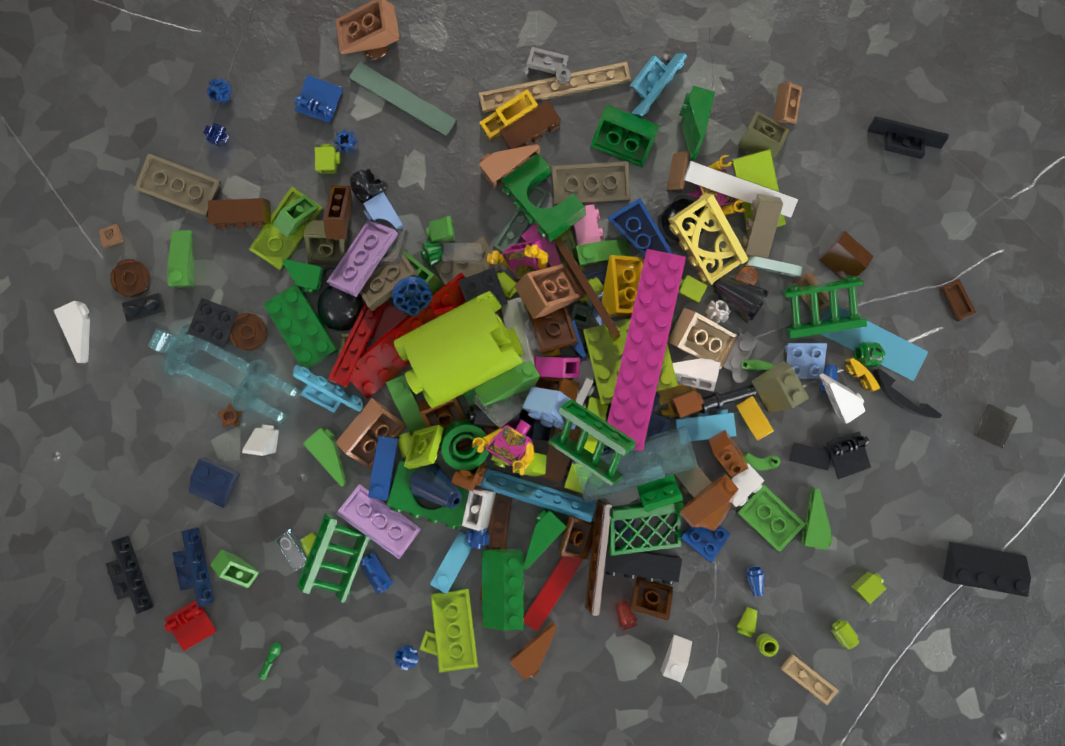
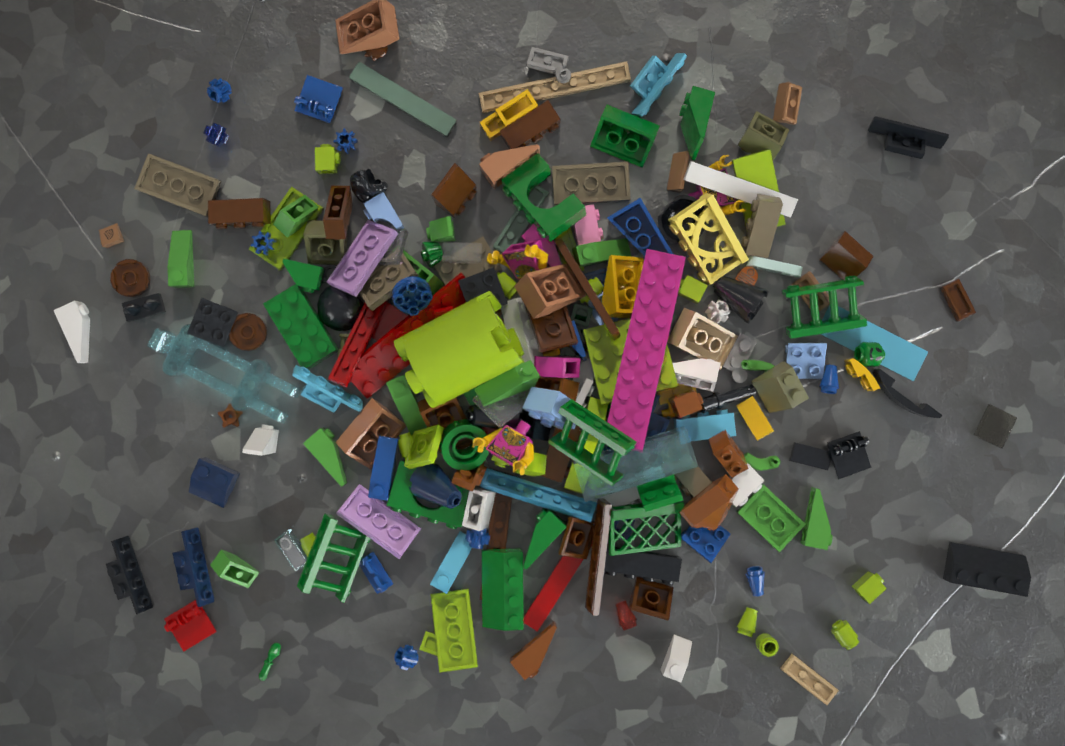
(260, 247): none -> blue gear
(454, 191): none -> reddish brown slope
(844, 401): white slope -> none

